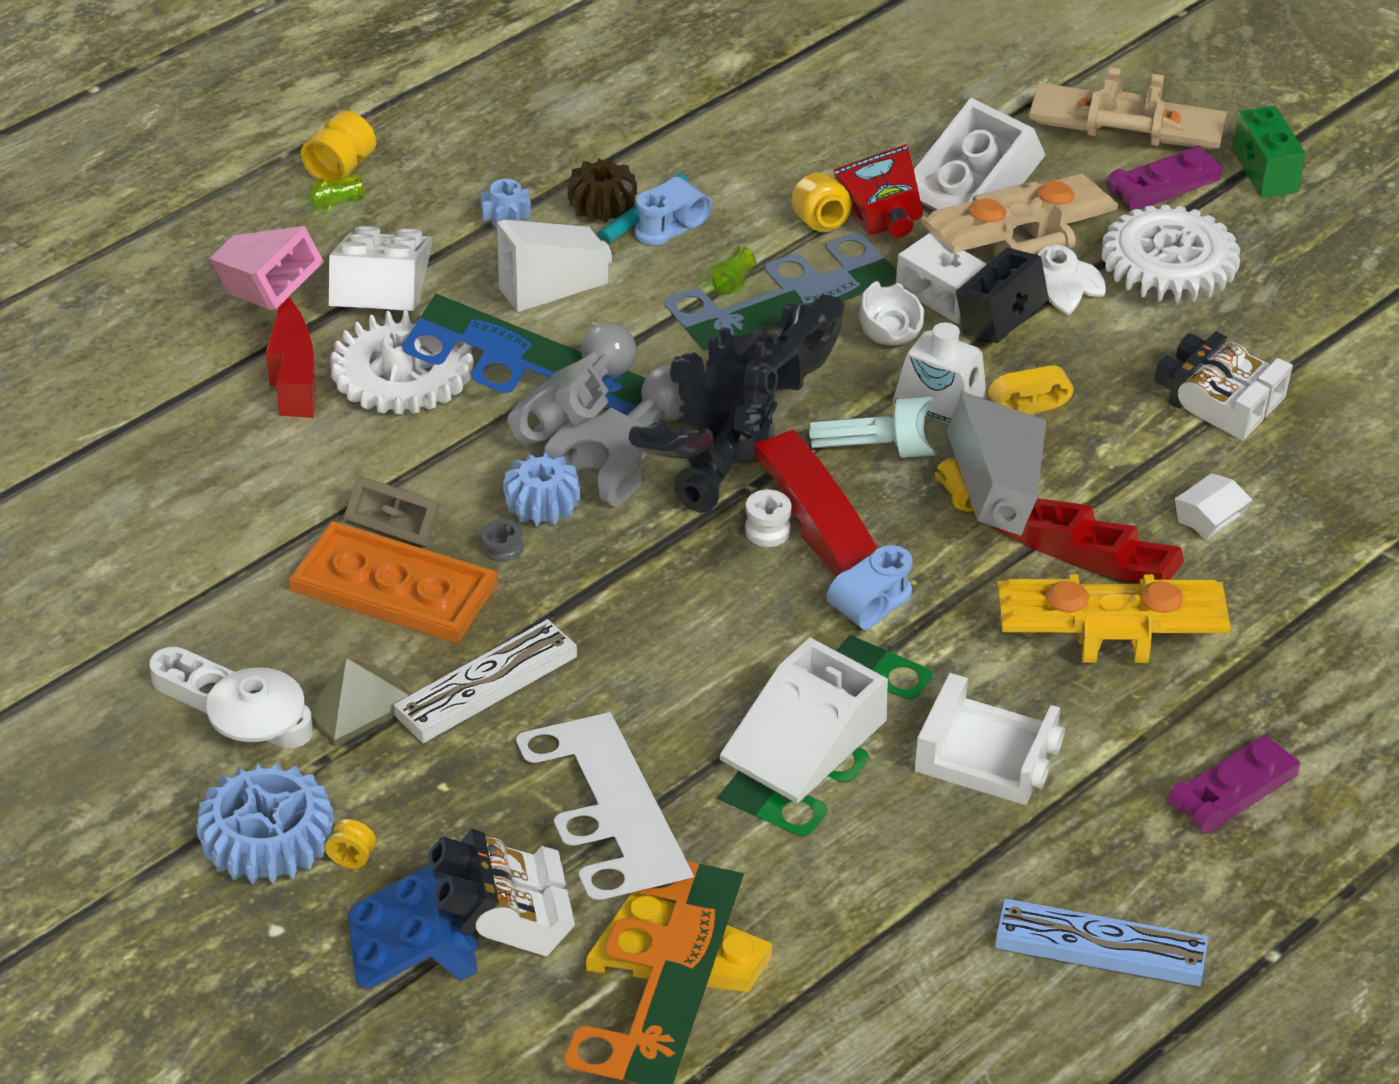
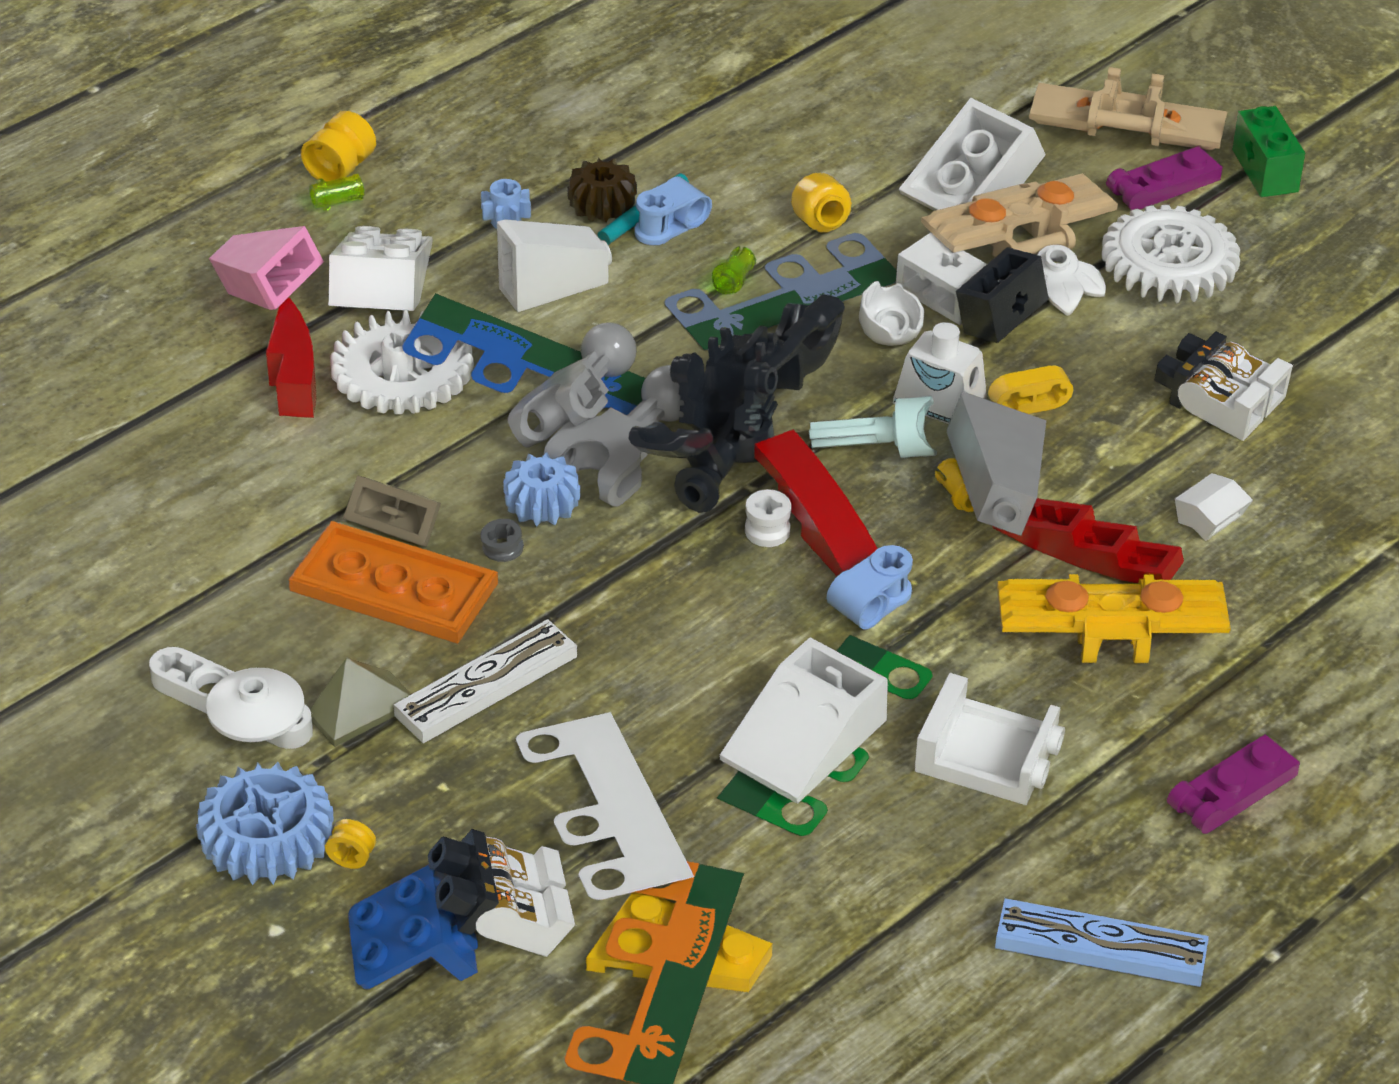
(883, 191): red torso -> none

